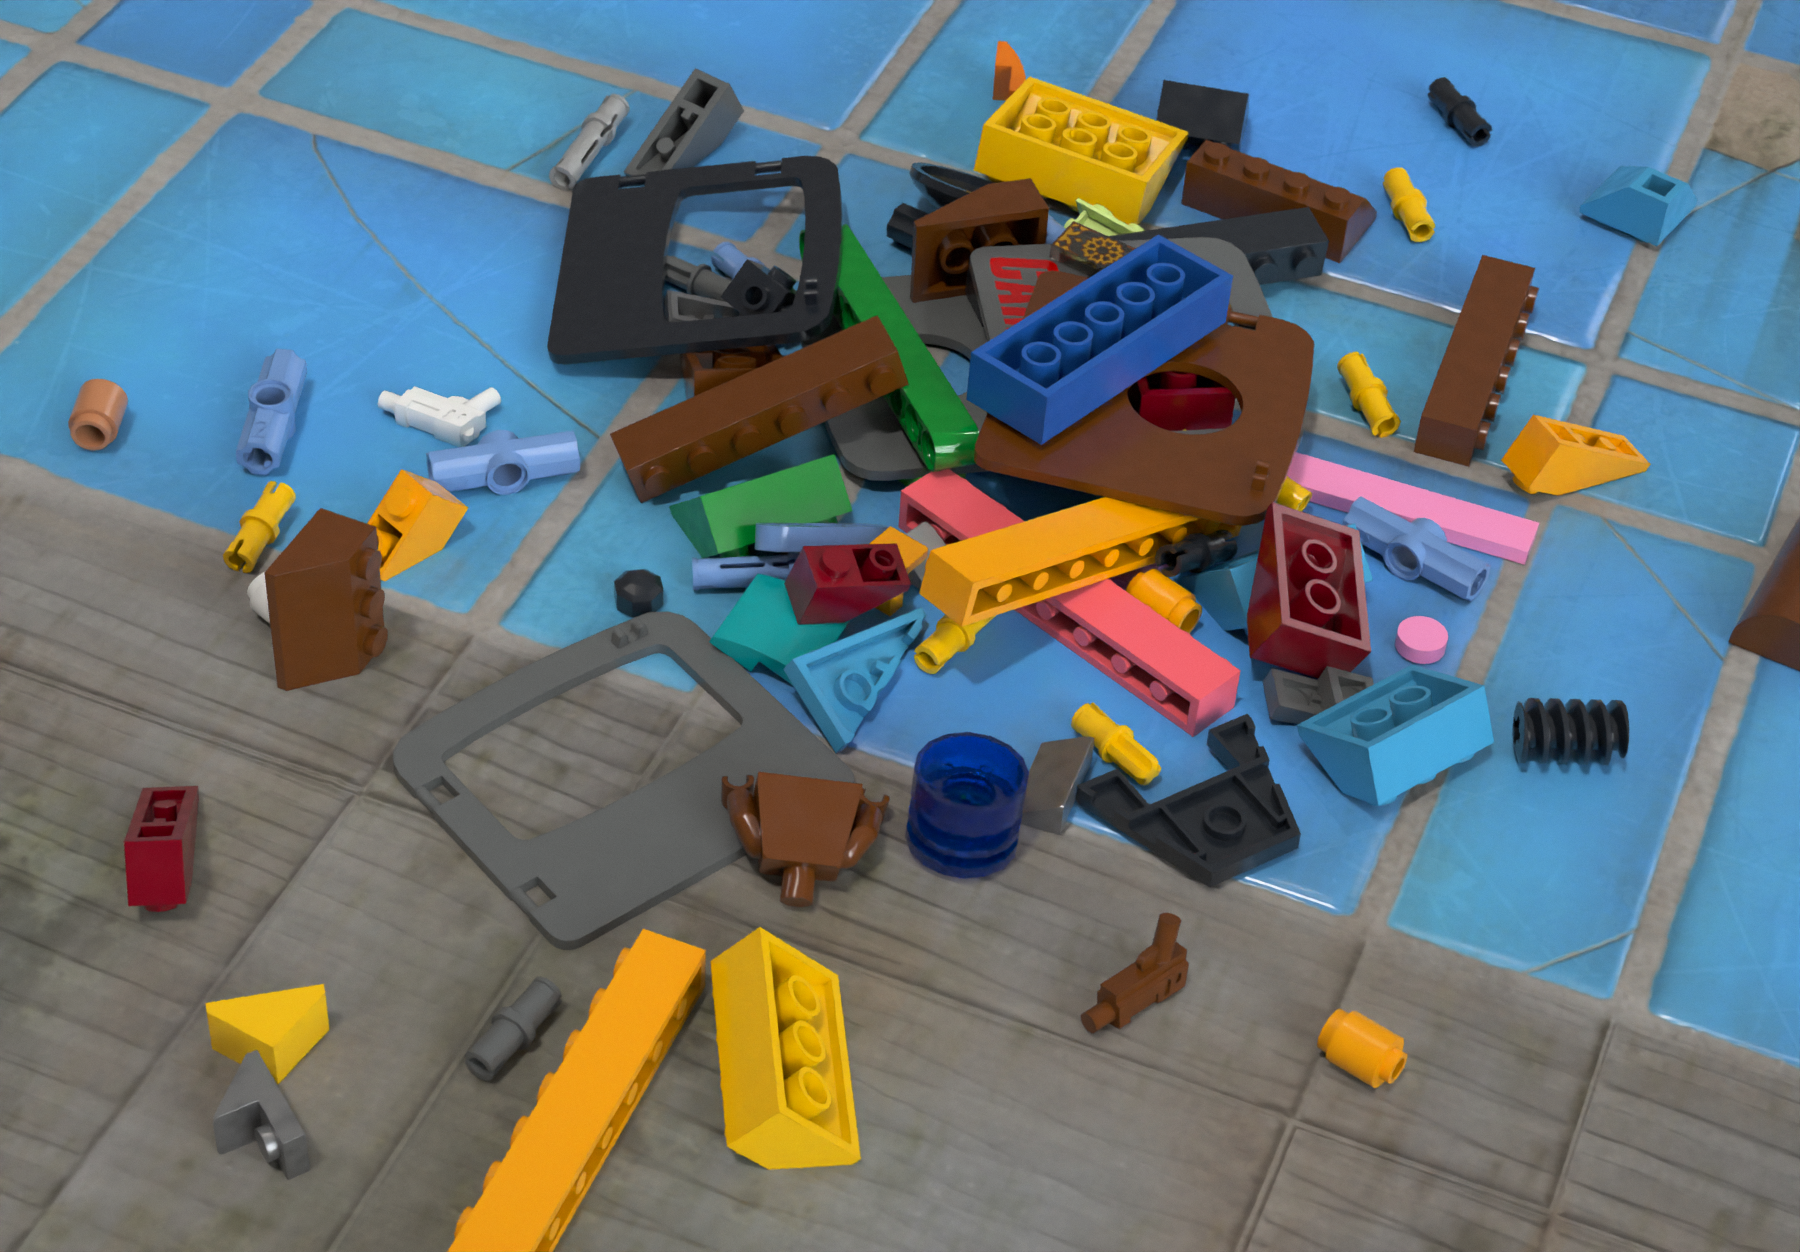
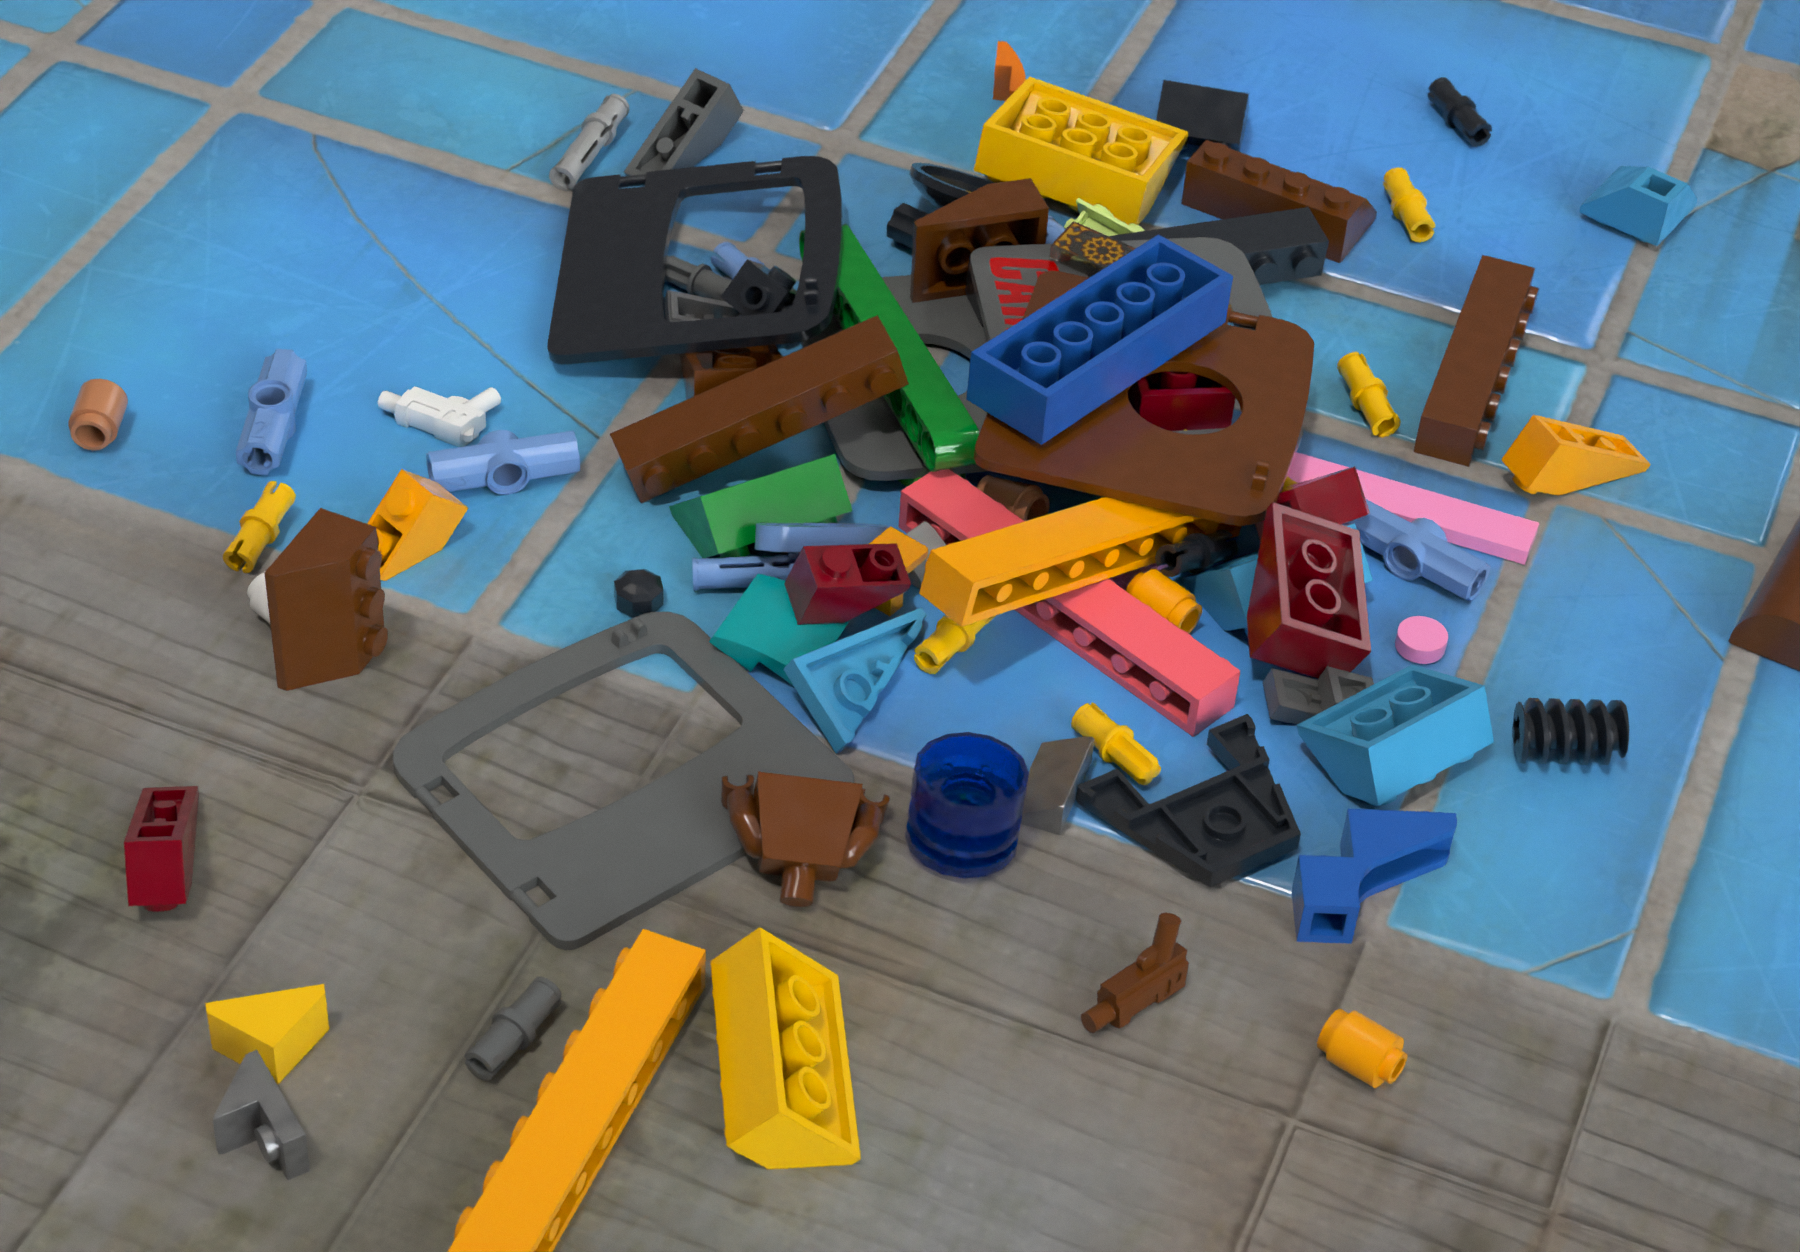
(1020, 498): none -> nougat cone
(1330, 497): none -> dark red slope
(1376, 854): none -> blue arch

